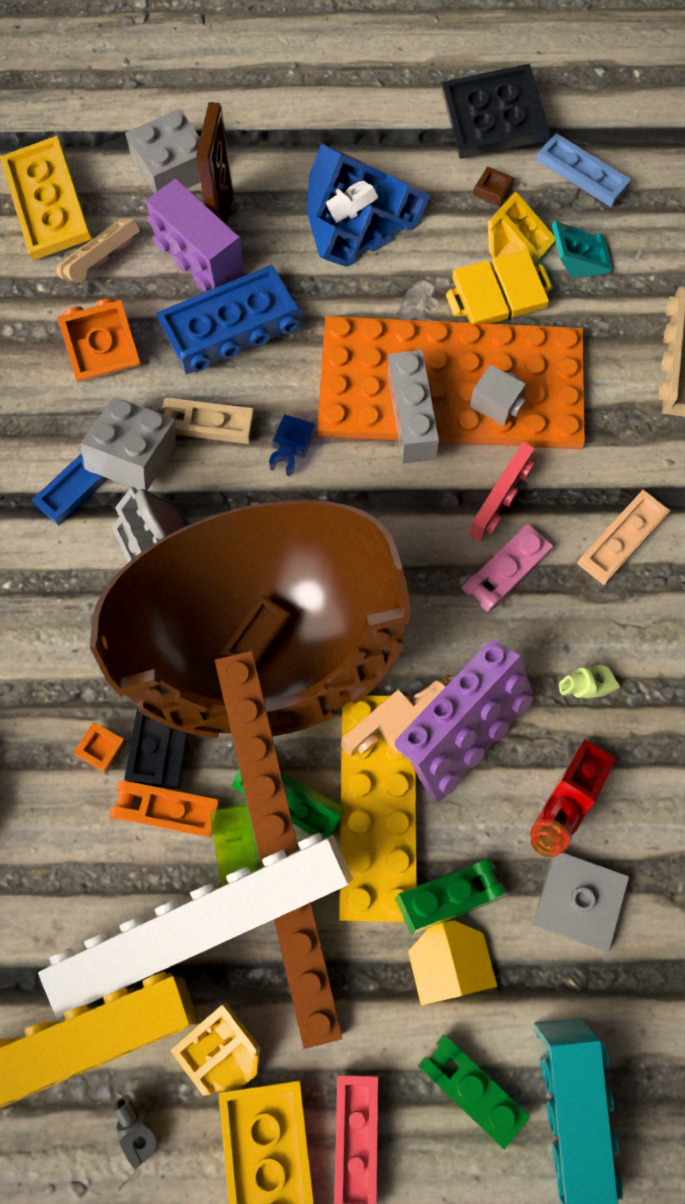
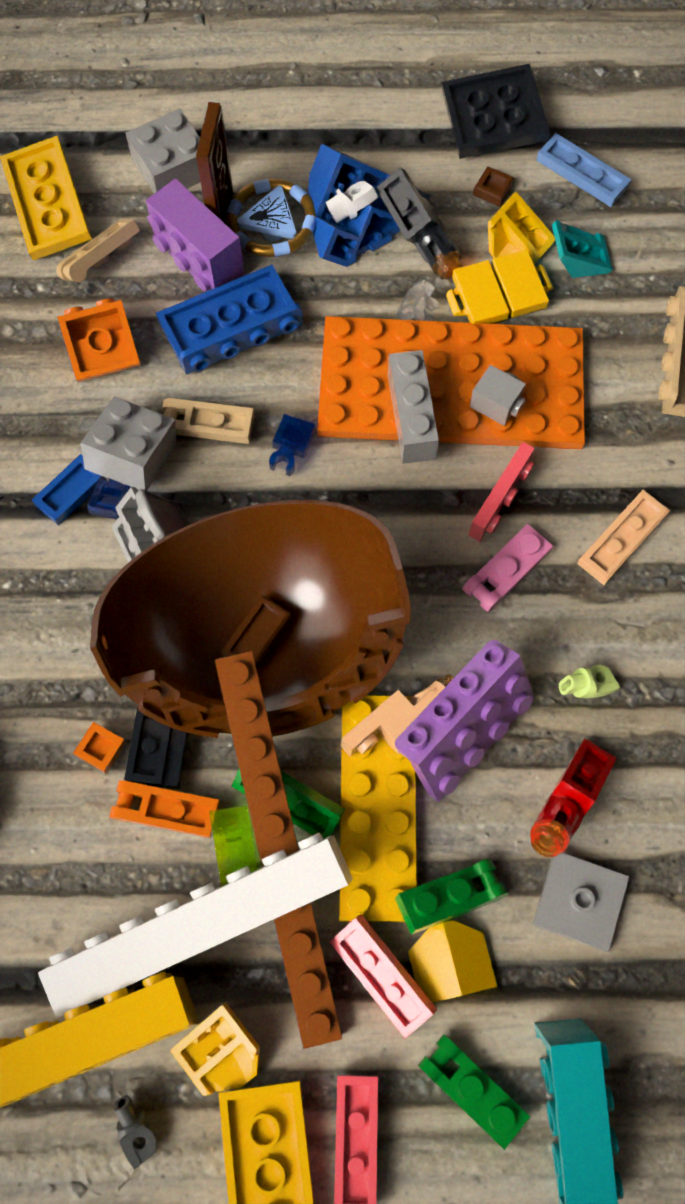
(106, 497): none -> clear blue plate
(271, 217): none -> piece
(383, 976): none -> plate
(420, 223): none -> black plate

